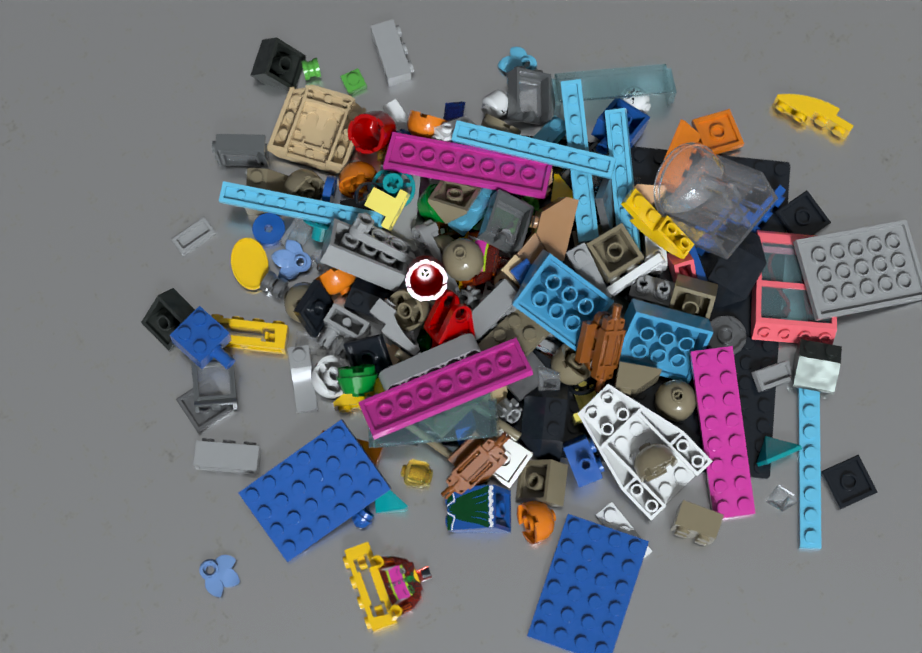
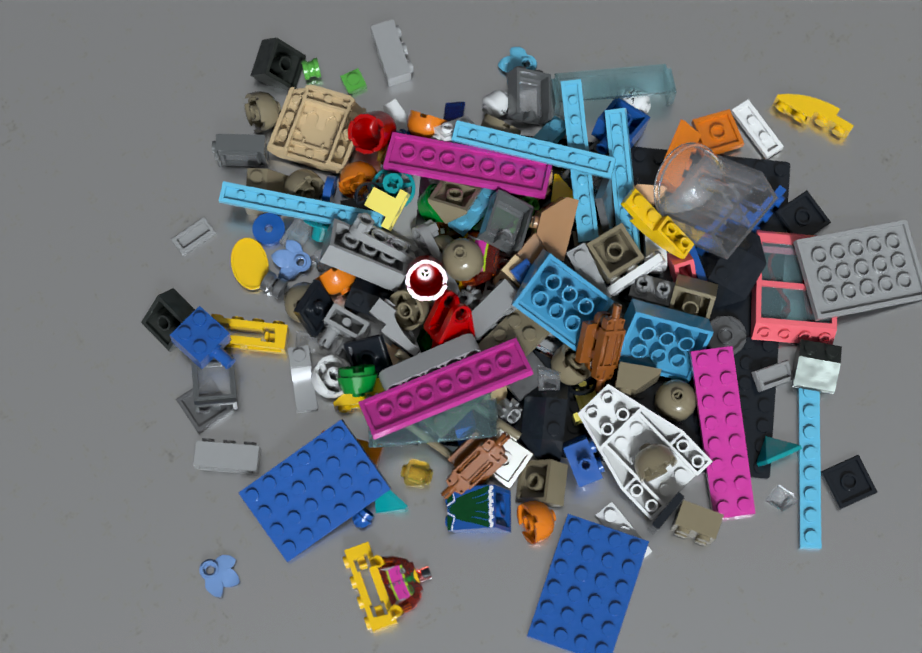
(262, 110): none -> dark tan cylinder
(666, 512): none -> black tile
(757, 129): none -> white plate

